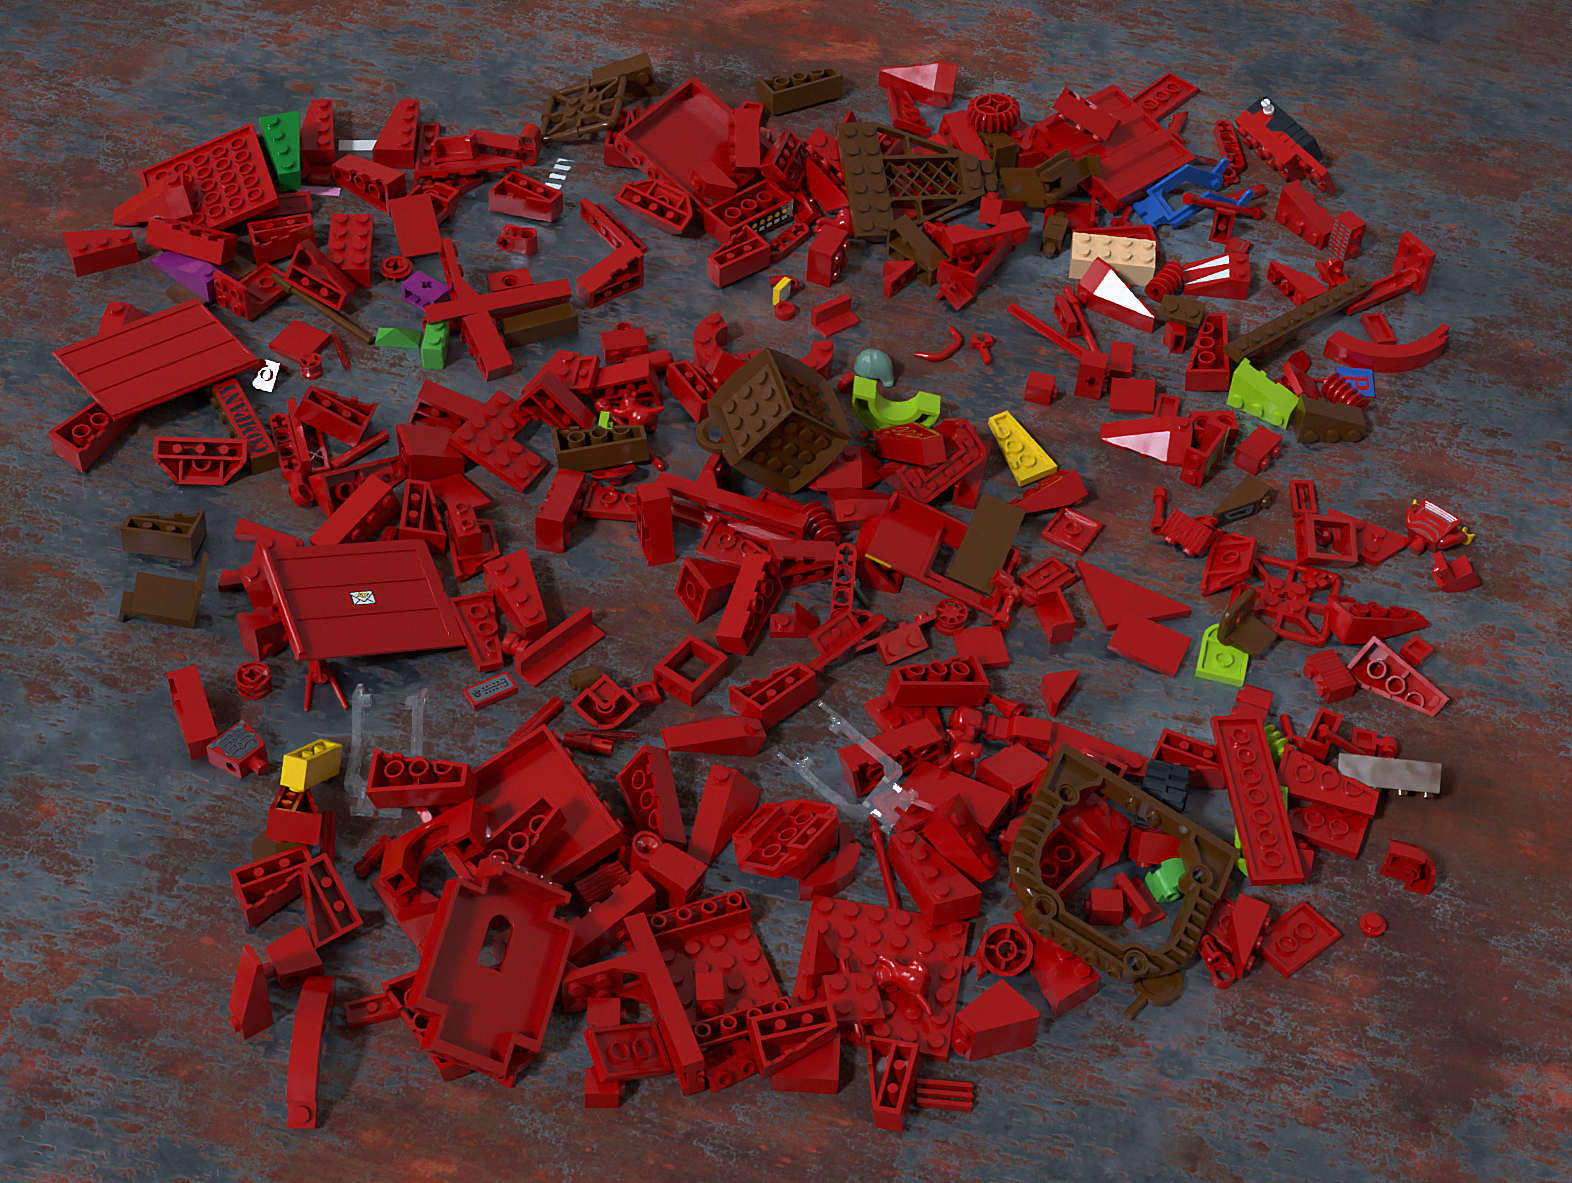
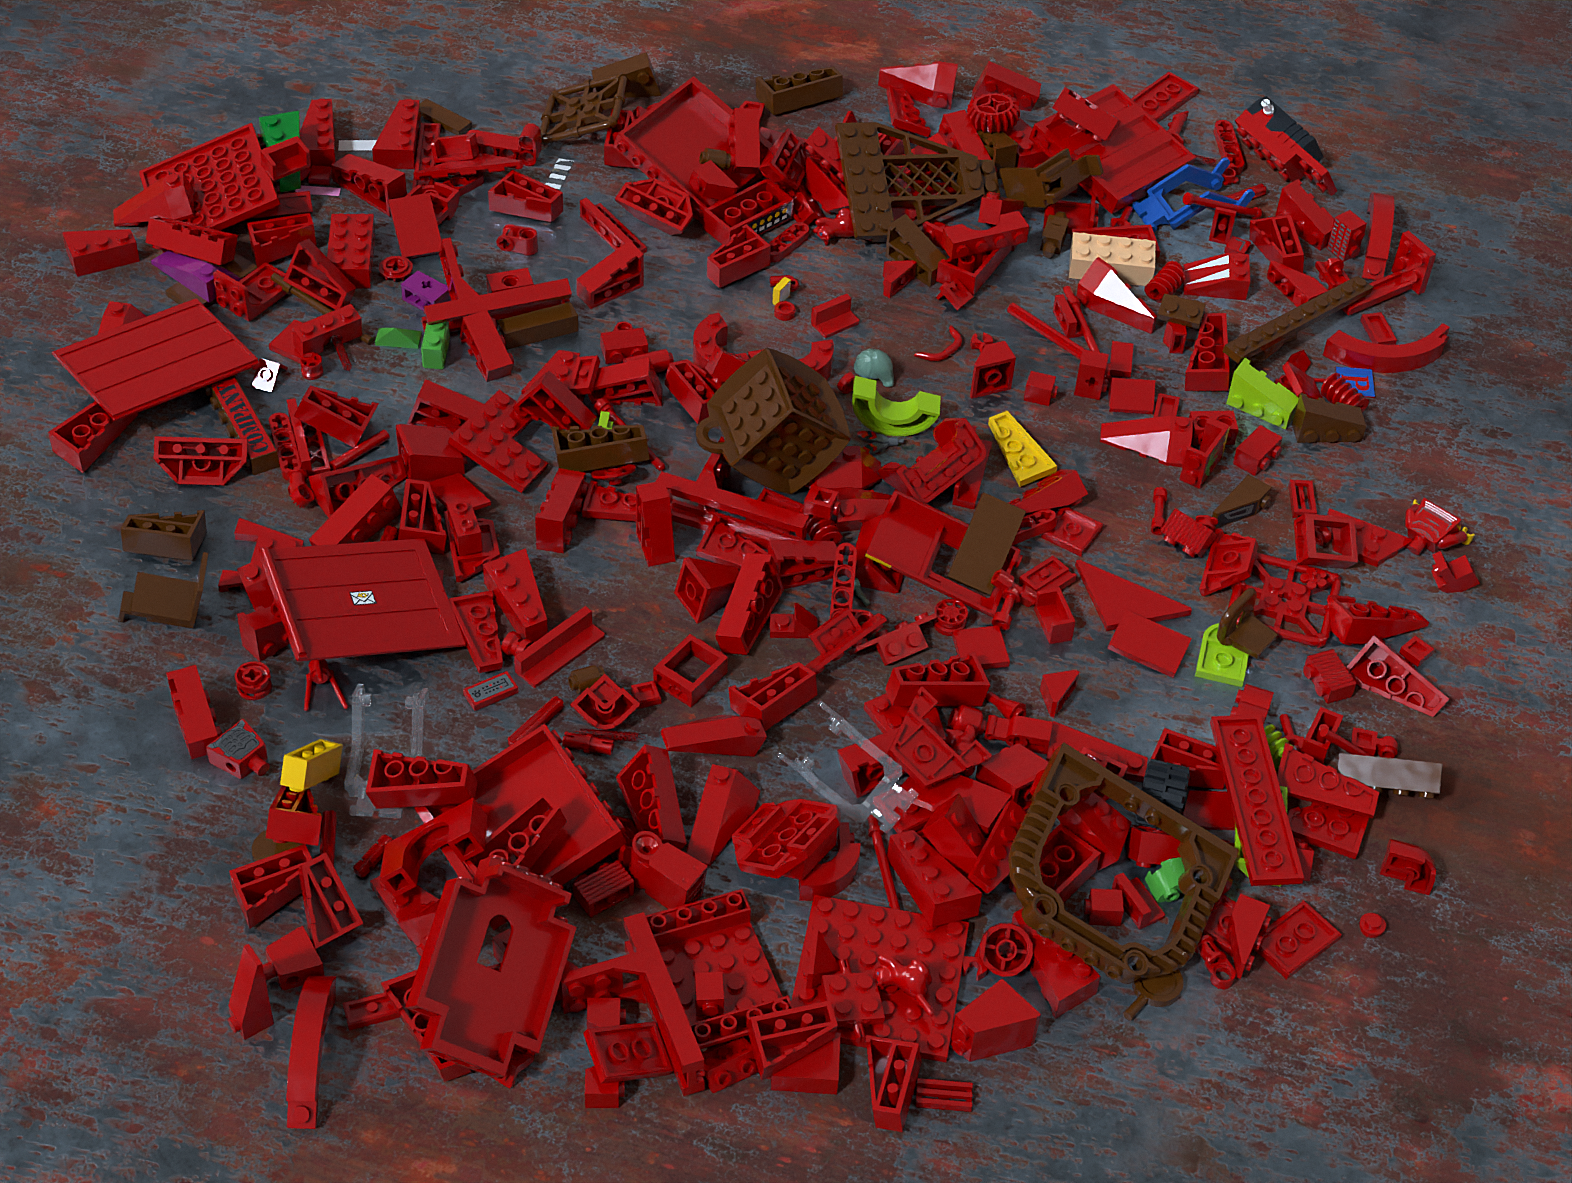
(285, 158): none -> red panel
(312, 334): none -> red arch
(449, 120): none -> reddish brown tile
(604, 923): red wedge -> none
(638, 413): red animal -> none
(719, 157): none -> reddish brown brick
(822, 502): none -> red brick
(827, 256): red brick -> none
(910, 444): red wedge -> none
(924, 752): none -> red wing
(992, 861): none -> red wing
(993, 370): none -> red slope
(1002, 80): none -> red wedge
(1039, 522): none -> red beam
(1209, 810): none -> red piece
(1278, 240): none -> red wedge
(1379, 238): none -> red arch

